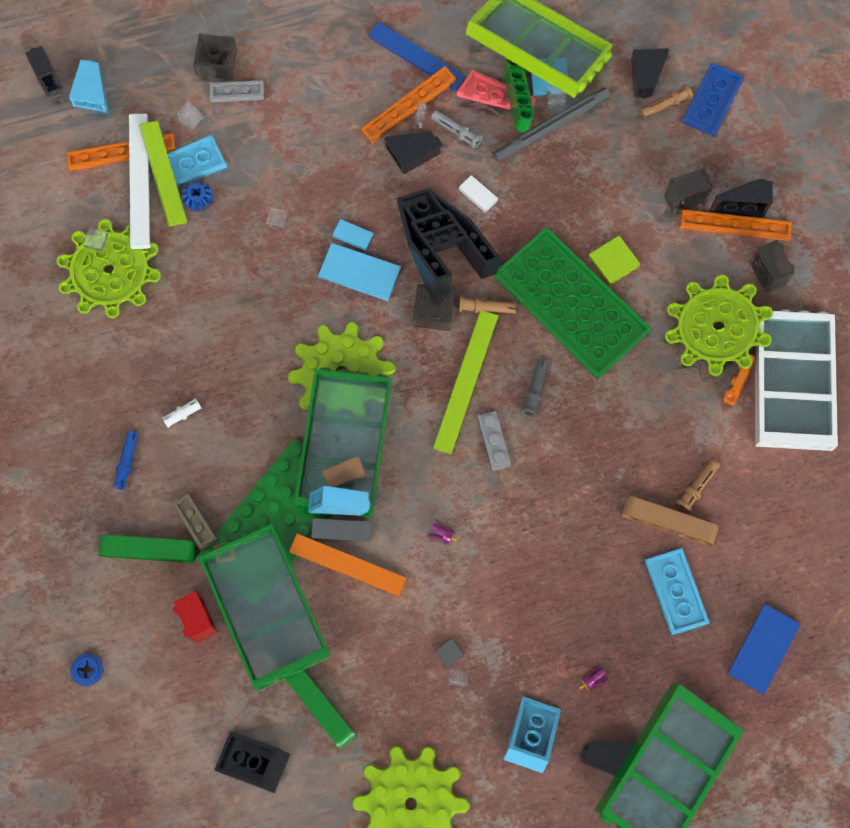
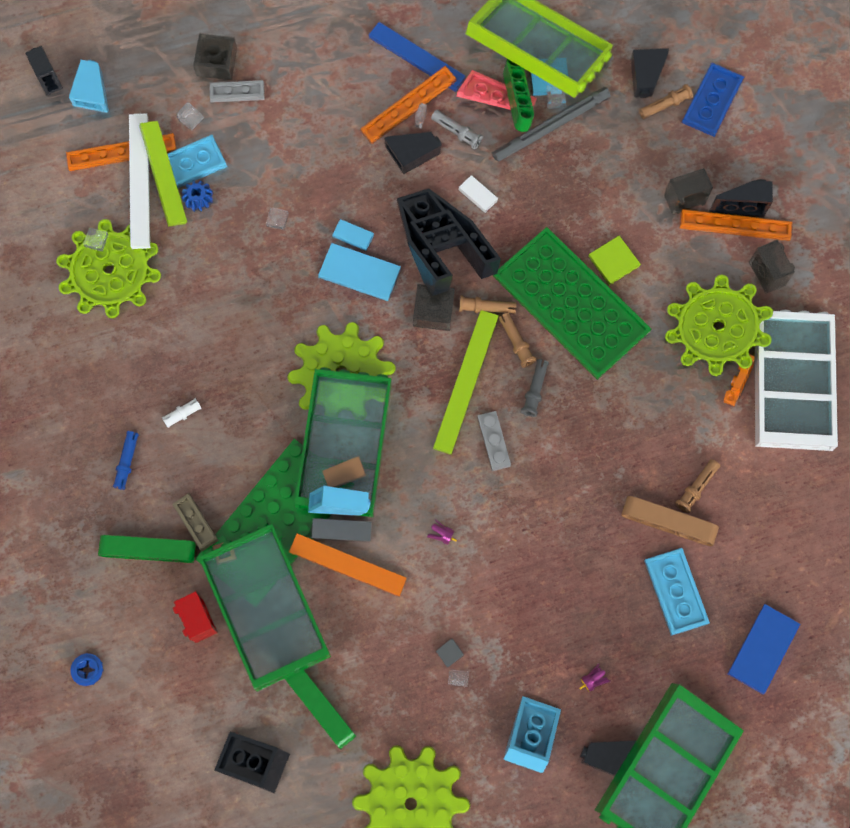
(520, 347): none -> medium nougat pin

